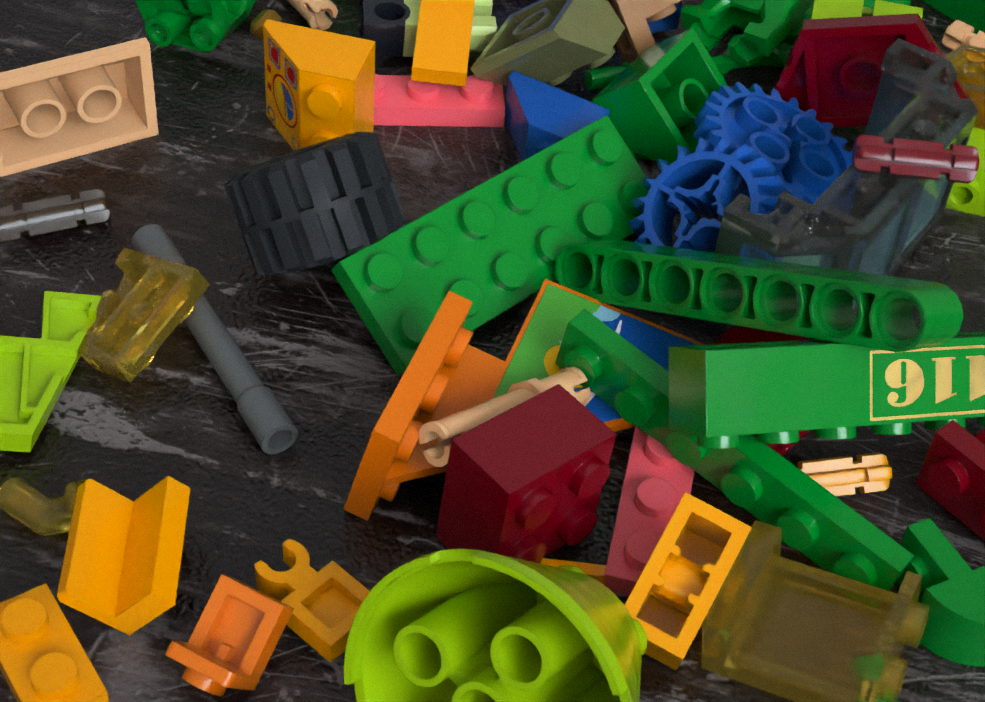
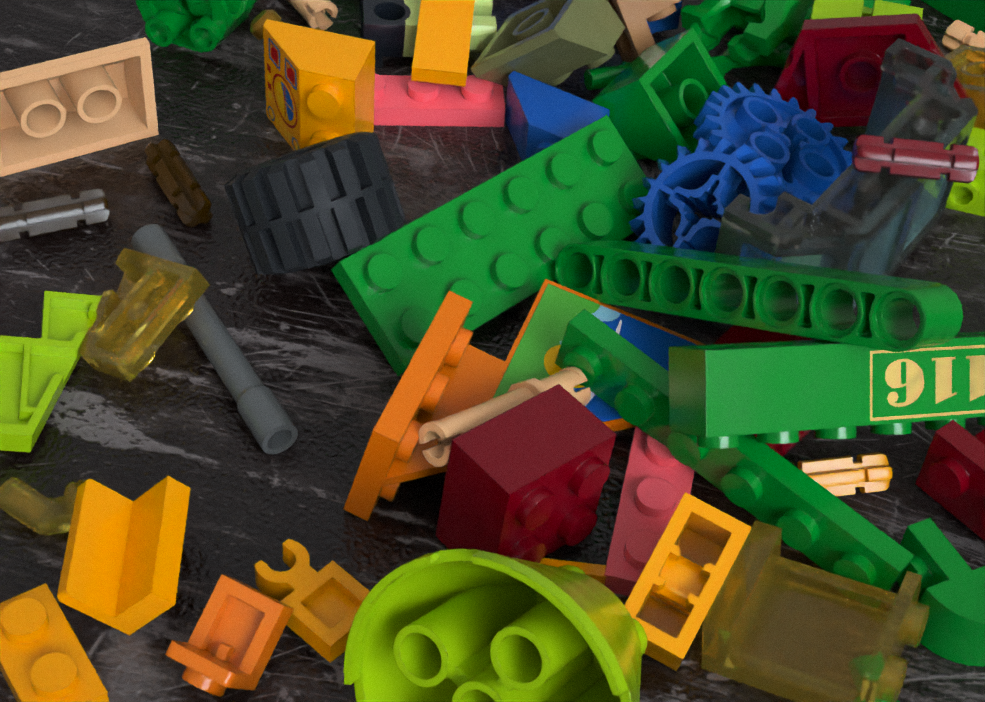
(178, 183): none -> dark brown axle

